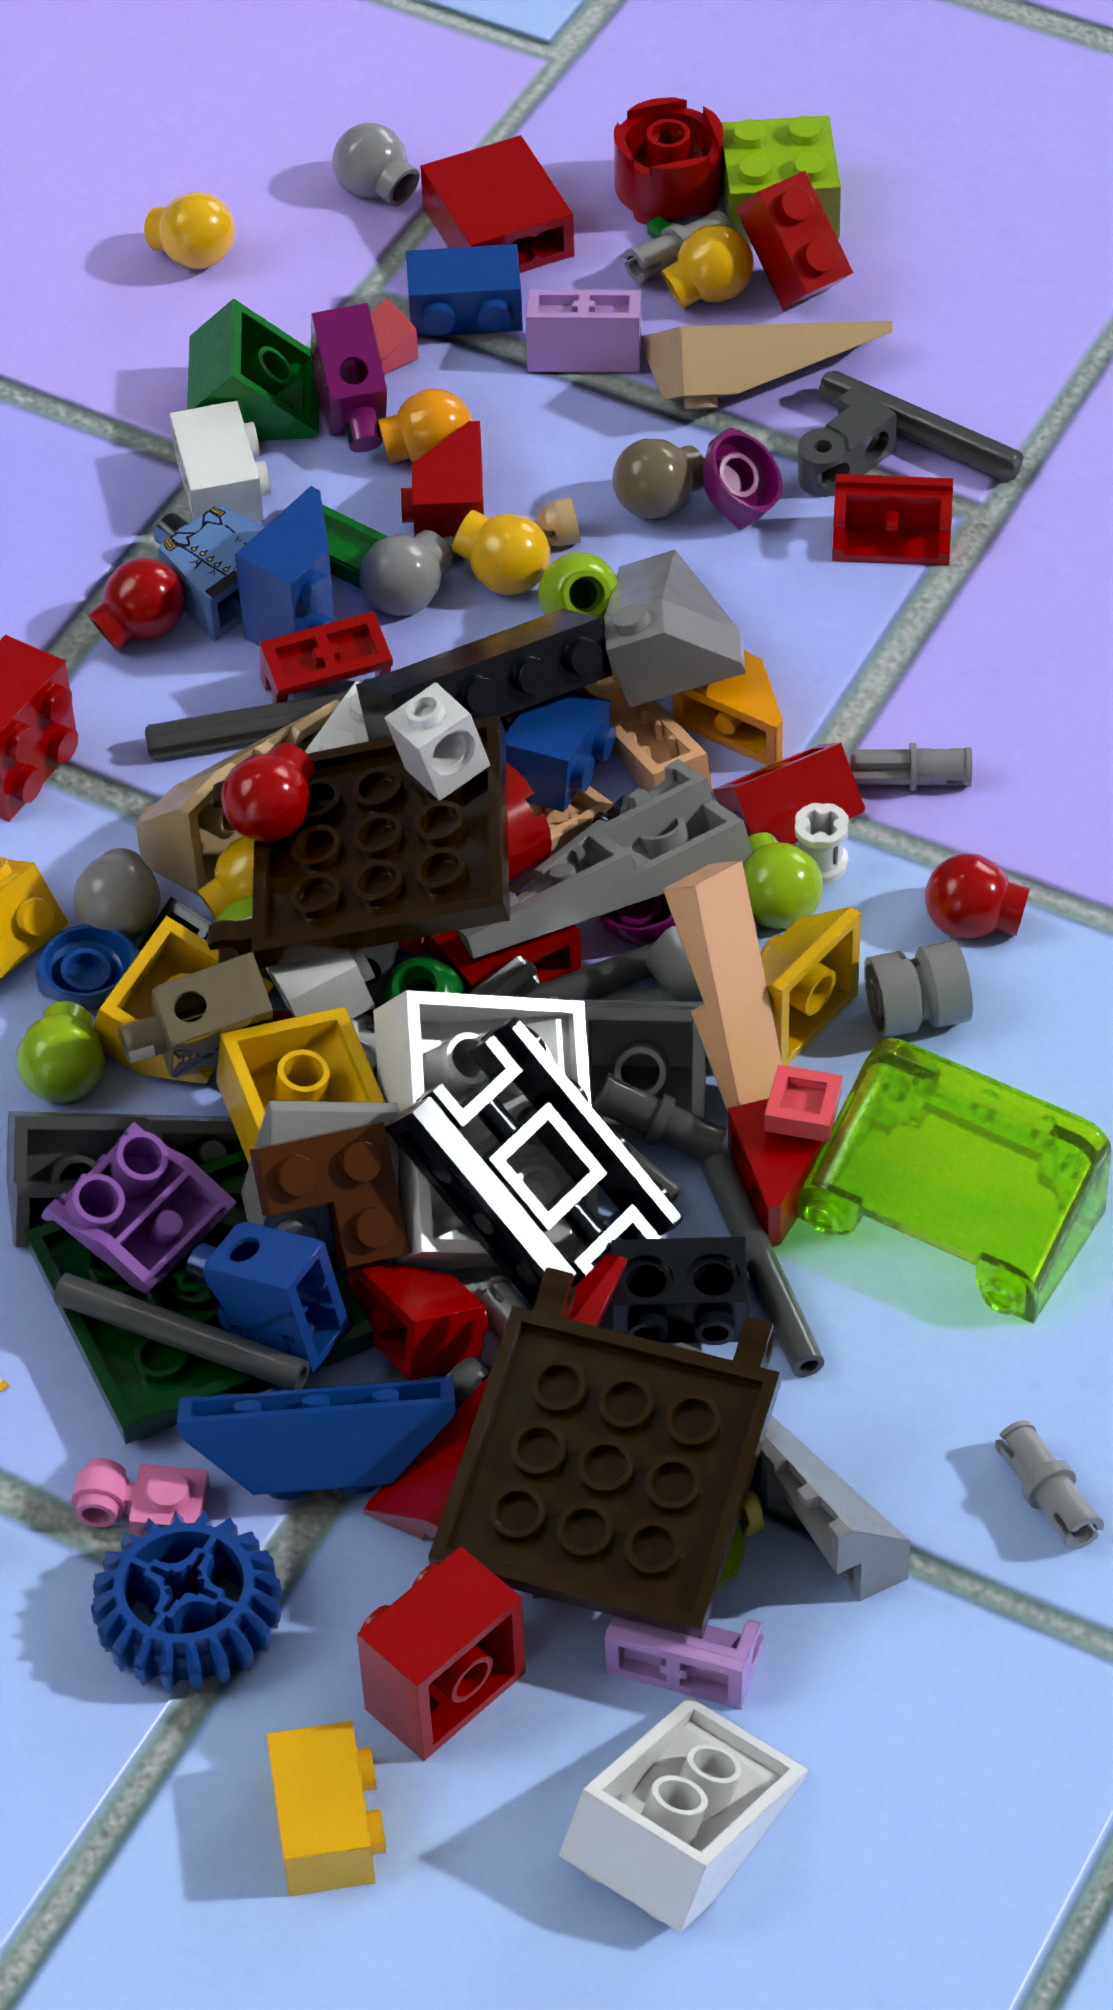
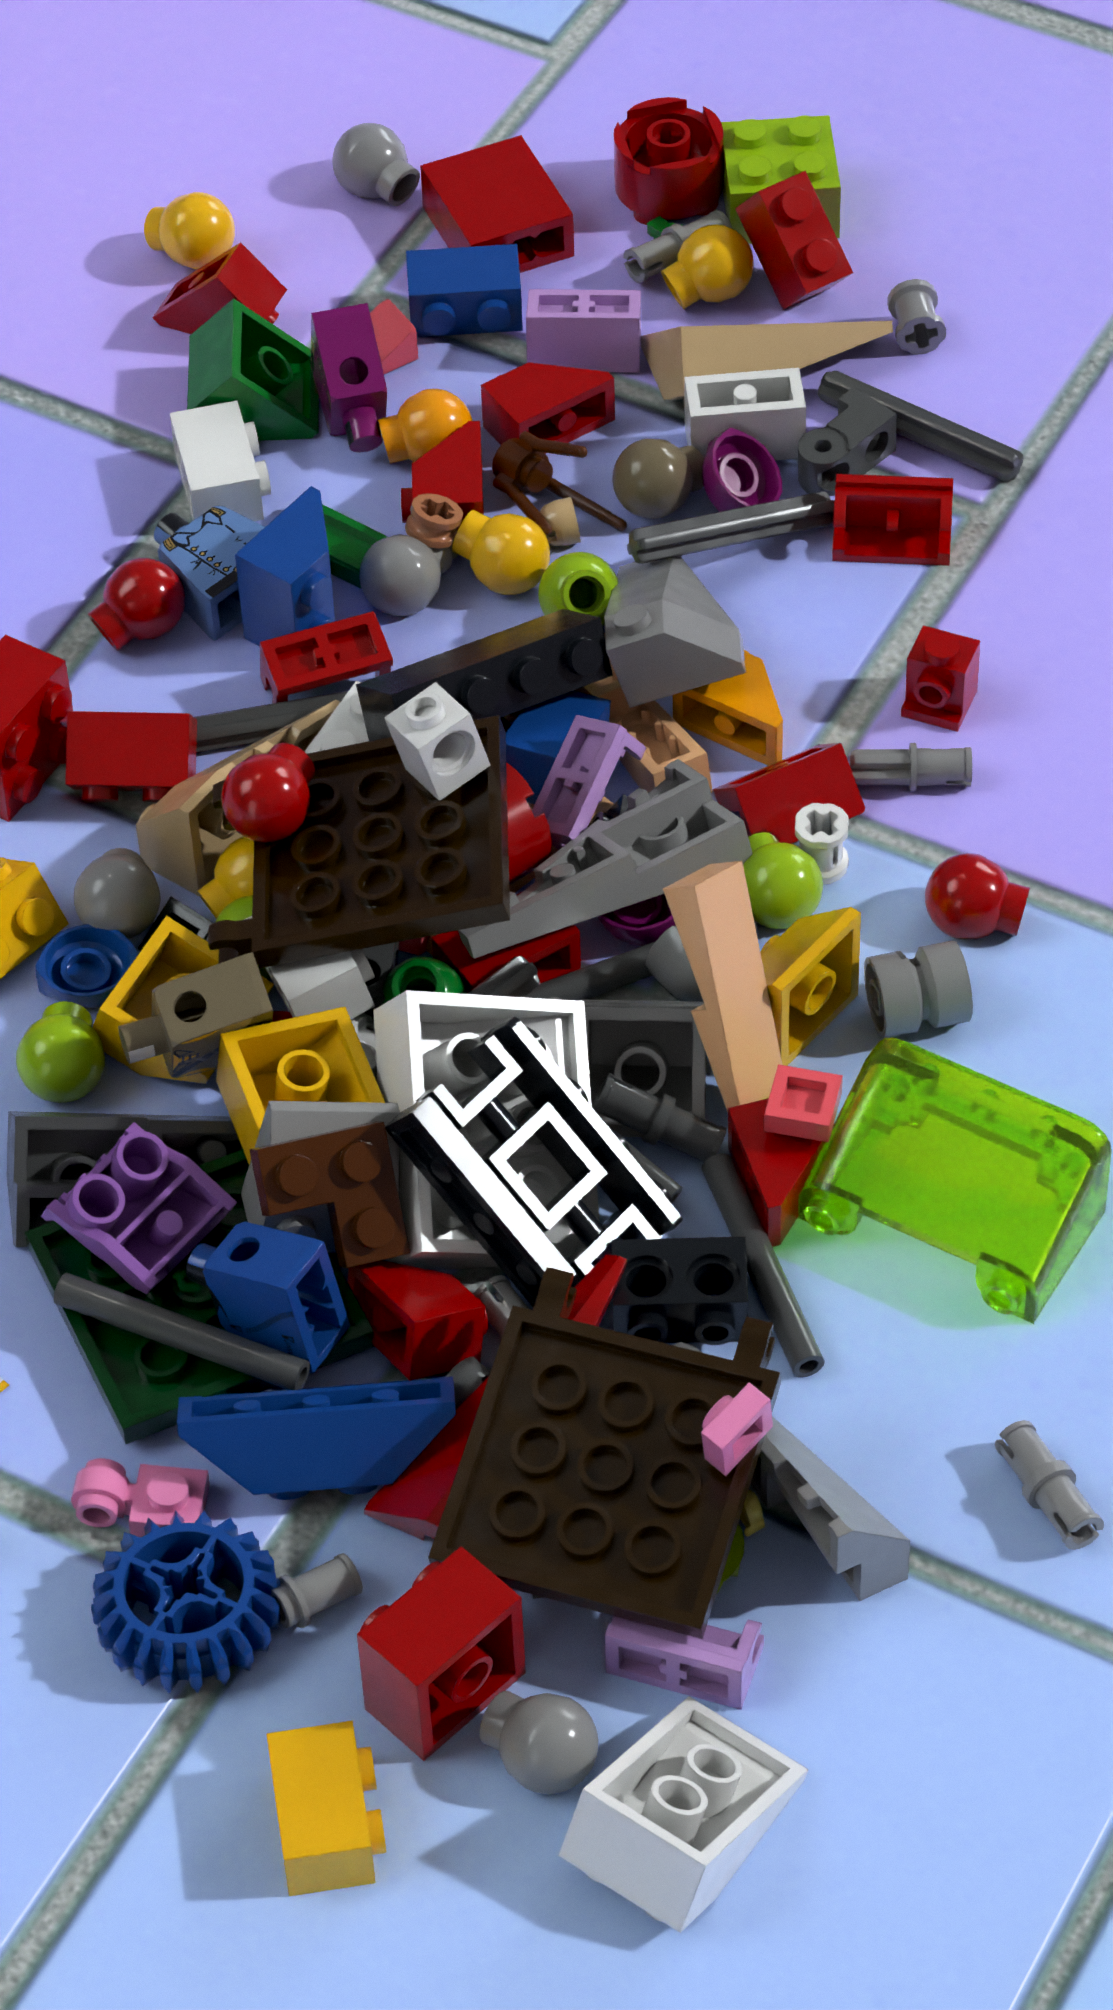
(129, 753): none -> red brick
(212, 286): none -> red slope
(316, 1590): none -> light grey pin
(434, 520): none -> nougat bush
(524, 468): none -> reddish brown plant
(541, 1739): none -> light grey piece
(547, 402): none -> red slope
(581, 775): none -> lavender hinge
(730, 527): none -> dark grey axle
(735, 1427): none -> bright pink plate
(759, 403): none -> white brick
(914, 308): none -> light grey bush
(941, 678): none -> red brick

